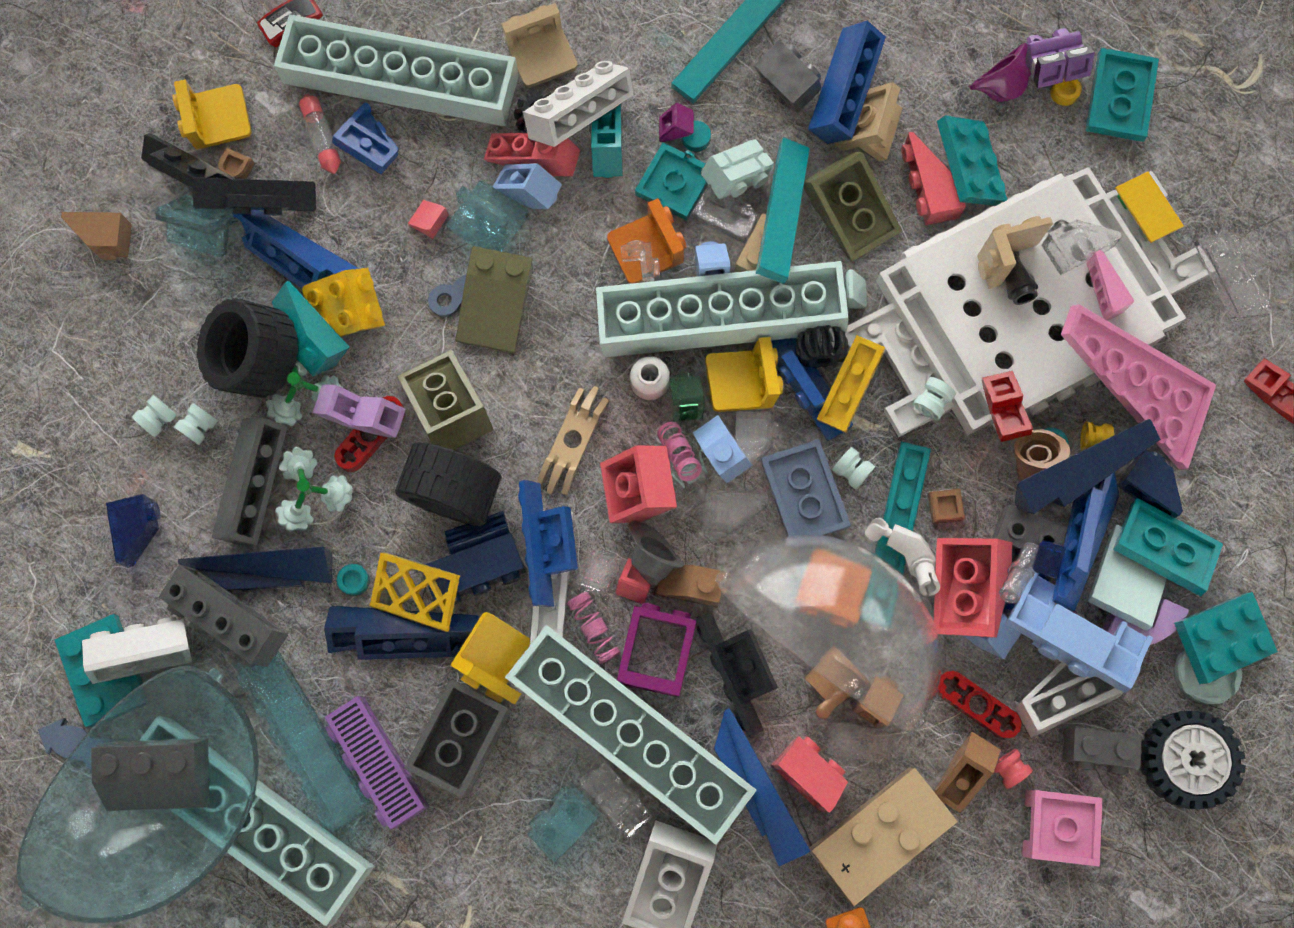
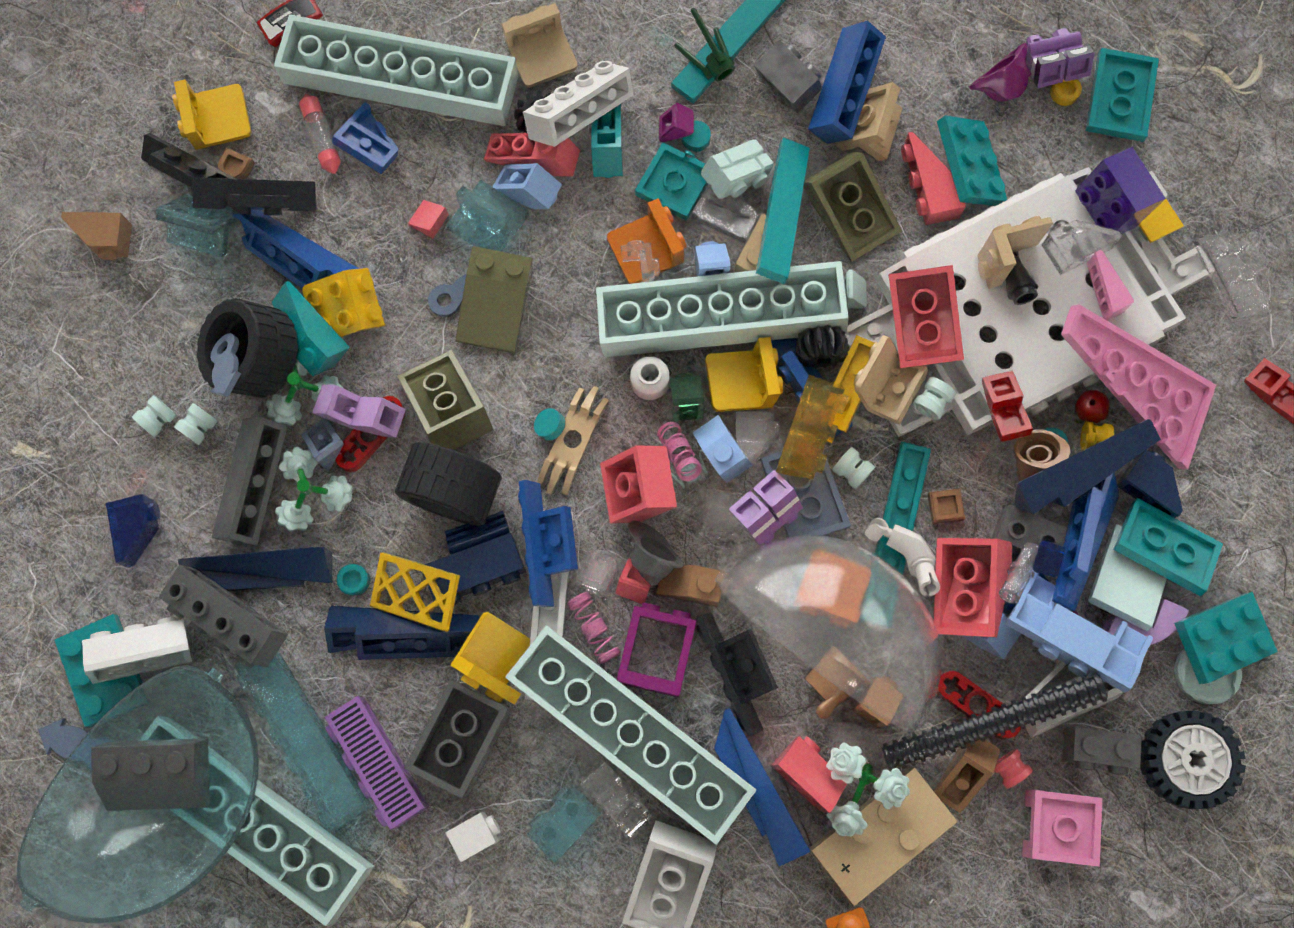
(225, 370): none -> sand blue brick
(323, 443): none -> sand blue slope
(473, 835): none -> white brick
(549, 424): none -> teal tile
(718, 62): none -> dark green plant
(779, 508): none -> medium lavender hips
(812, 428): none -> clear yellow slope
(849, 763): none -> light aqua plant
(884, 385): none -> tan bracket
(926, 316): none -> coral slope
(995, 722): none -> black piece
(1092, 406): none -> red piece
(1120, 192): none -> brick

